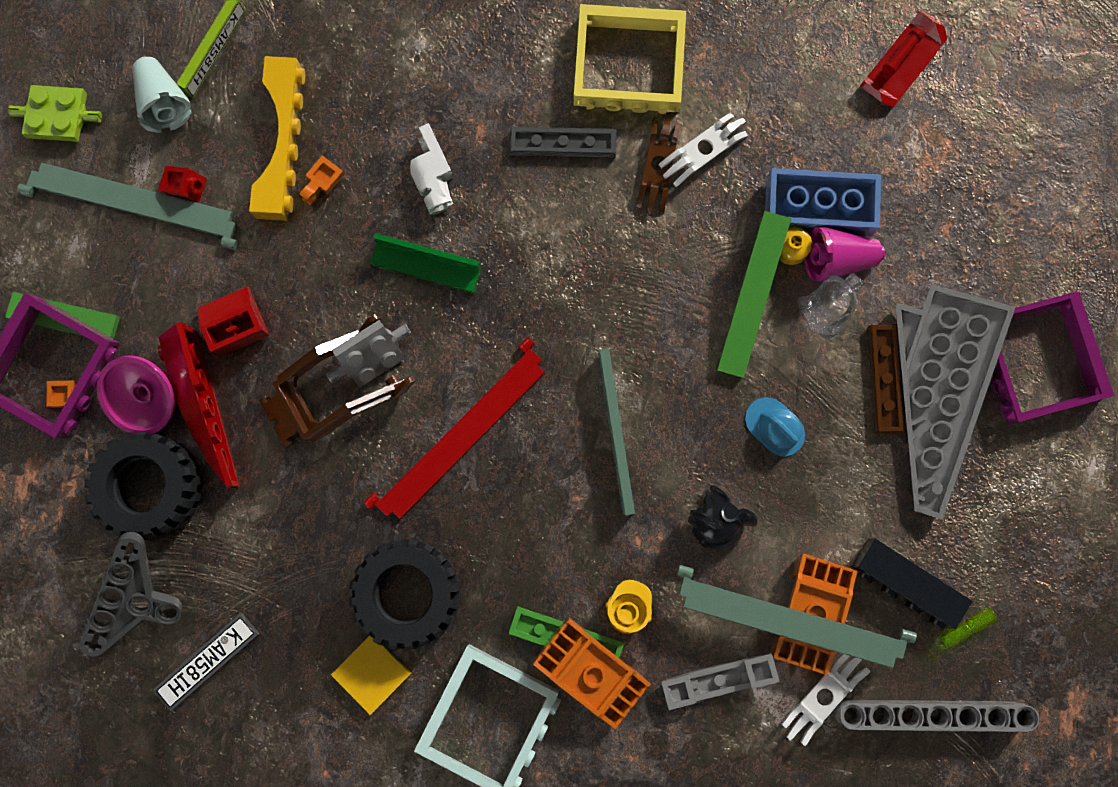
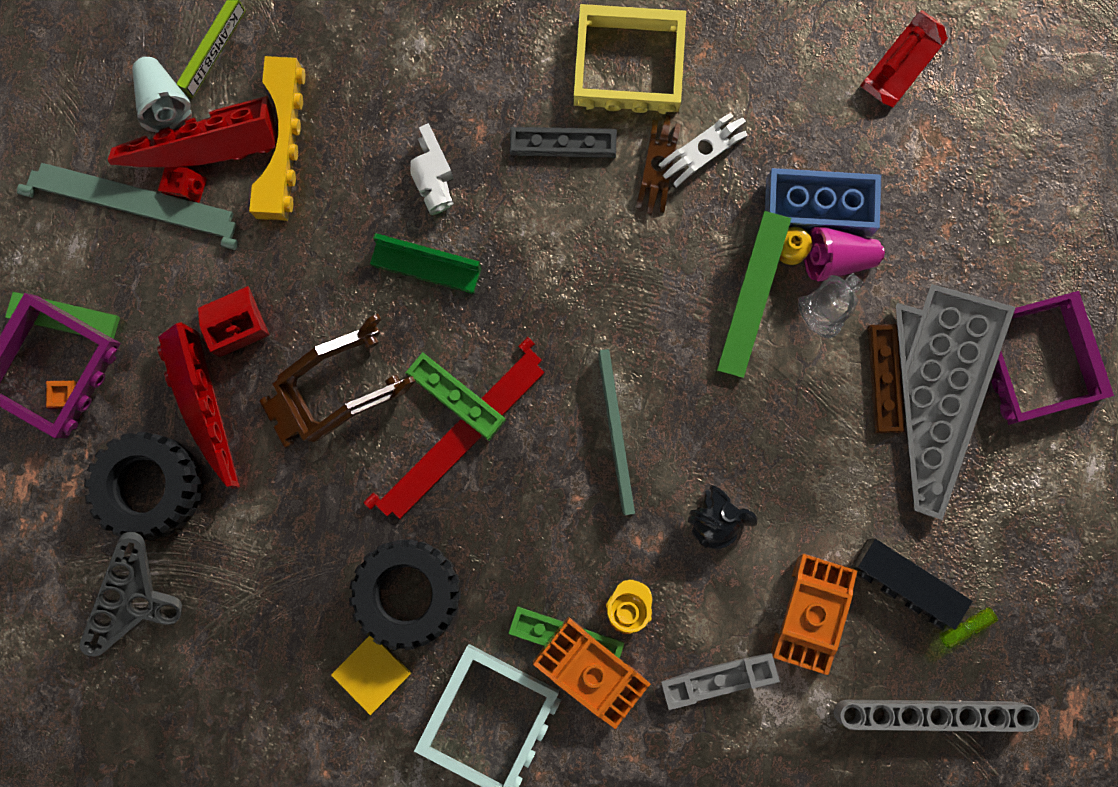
(54, 113): lime plate -> none
(127, 402): dark pink dish -> none
(206, 661): tile -> none
(225, 135): none -> red wedge
(323, 177): orange plate -> none
(368, 353): light grey plate -> none
(456, 396): none -> bright green tile
(775, 426): dark azure piece -> none
(792, 623): sand green piece -> none
(816, 712): white piece -> none

